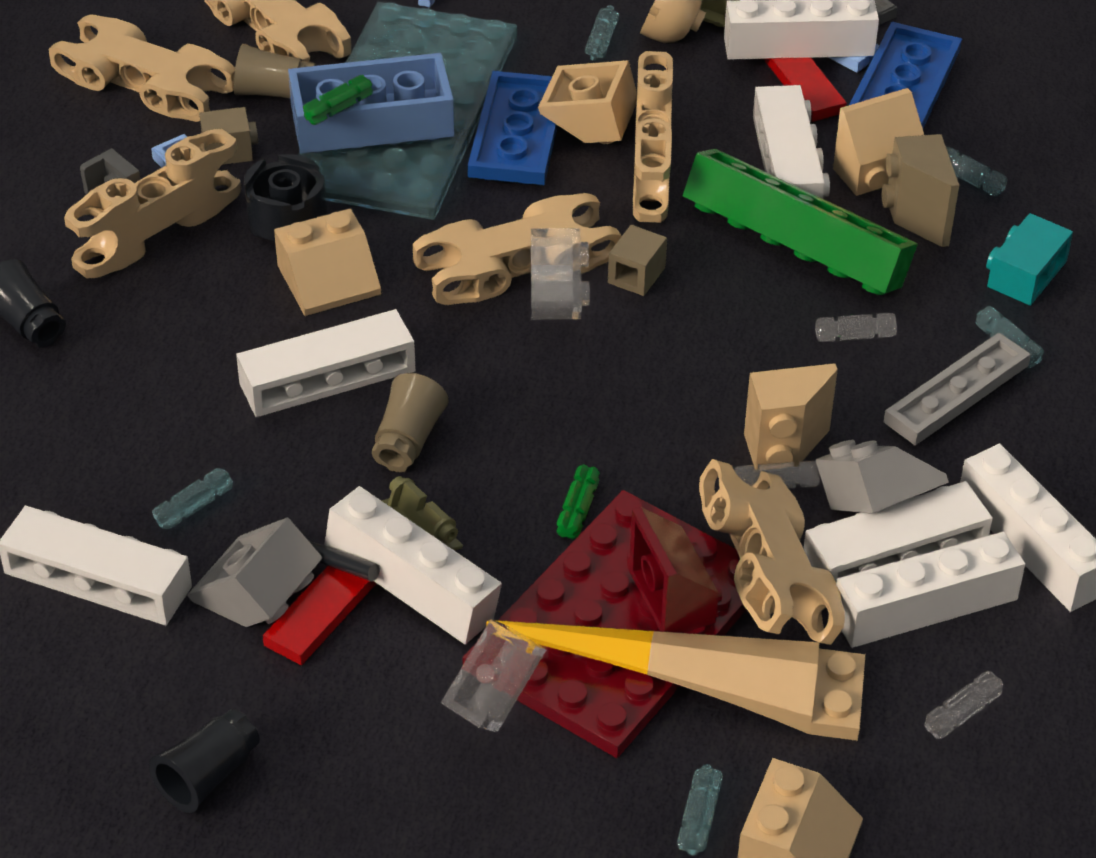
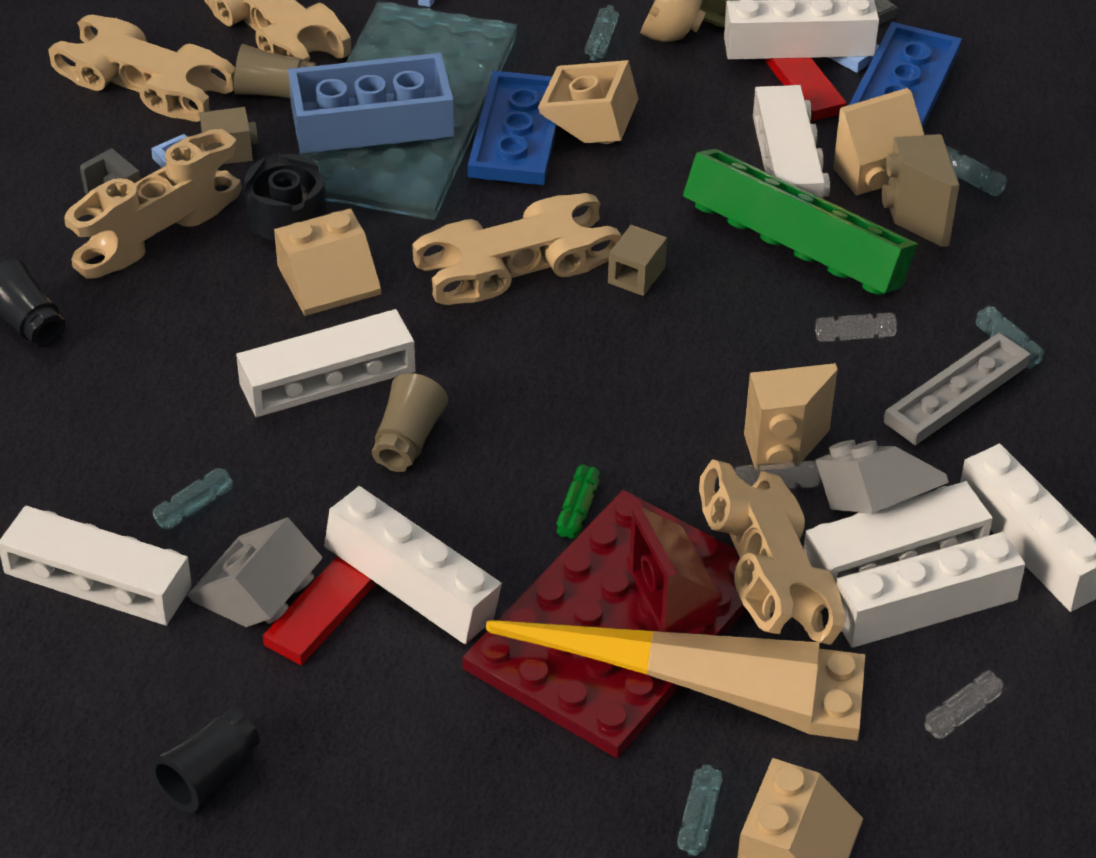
(337, 99): green axle -> none
(347, 562): black bar -> none
(410, 503): olive hinge -> none
(493, 676): clear brick -> none
(556, 273): clear brick -> none
(653, 136): tan piece -> none
(1028, 258): teal brick -> none

